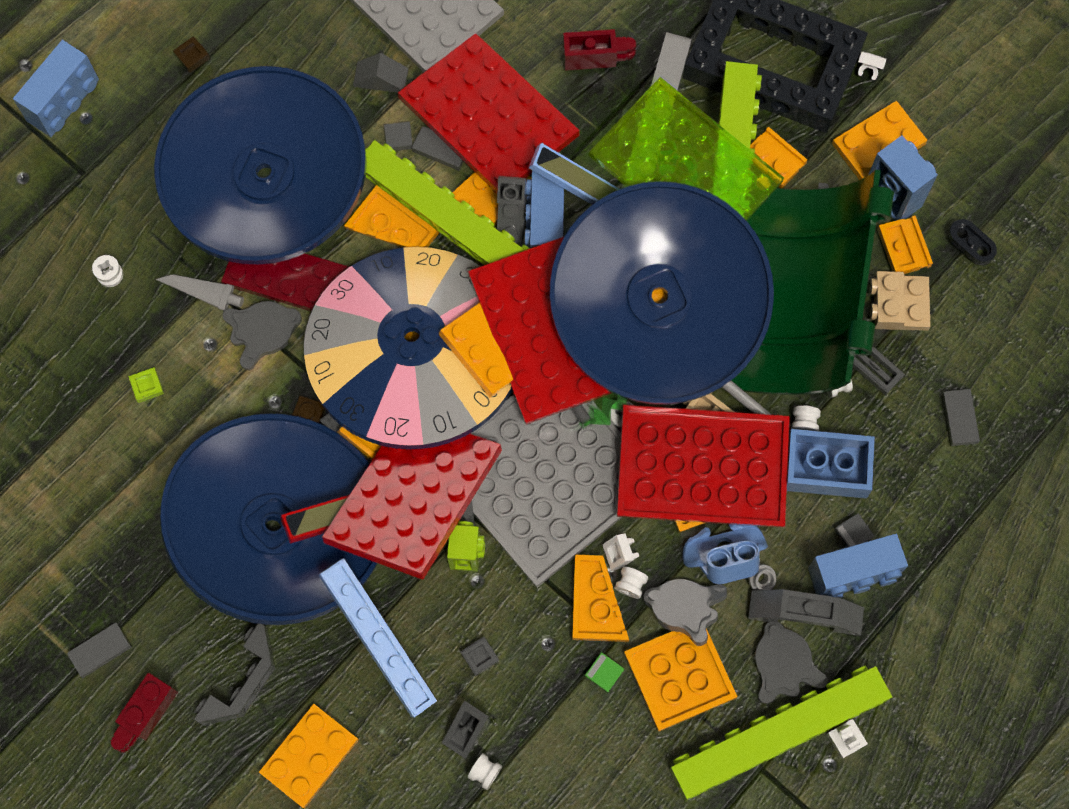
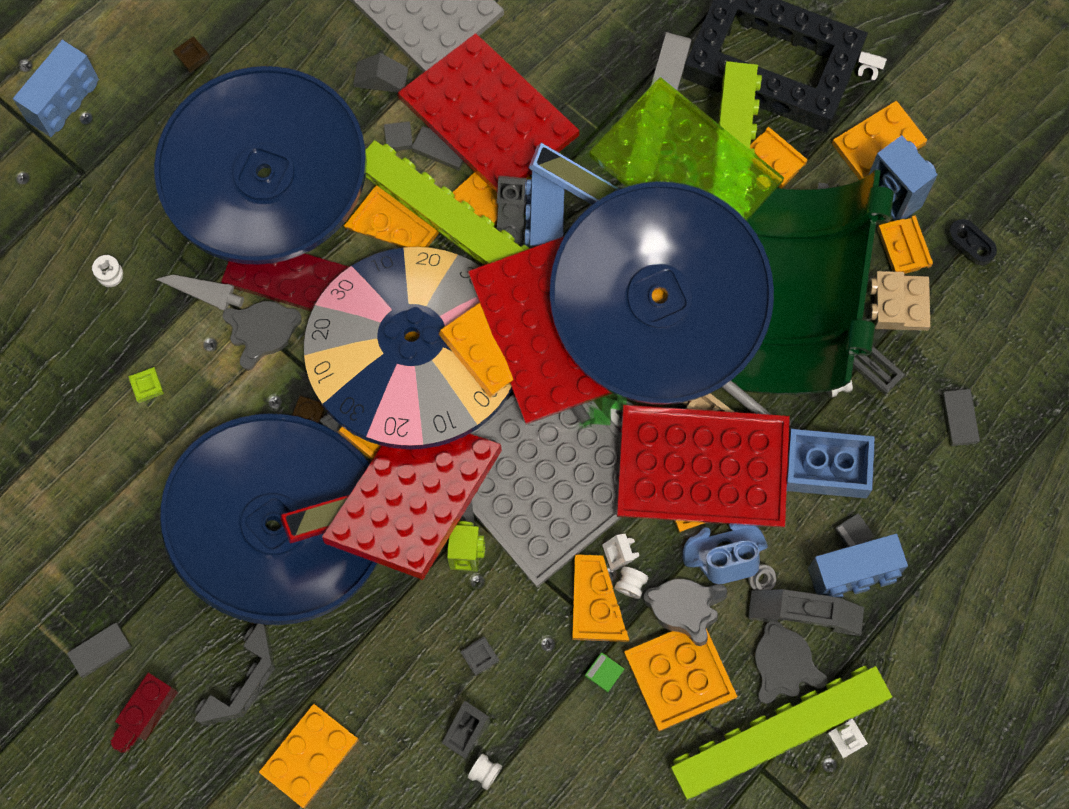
(377, 638): light blue tile -> none
(596, 49): dark red hinge -> none
(806, 418): white wheel -> none

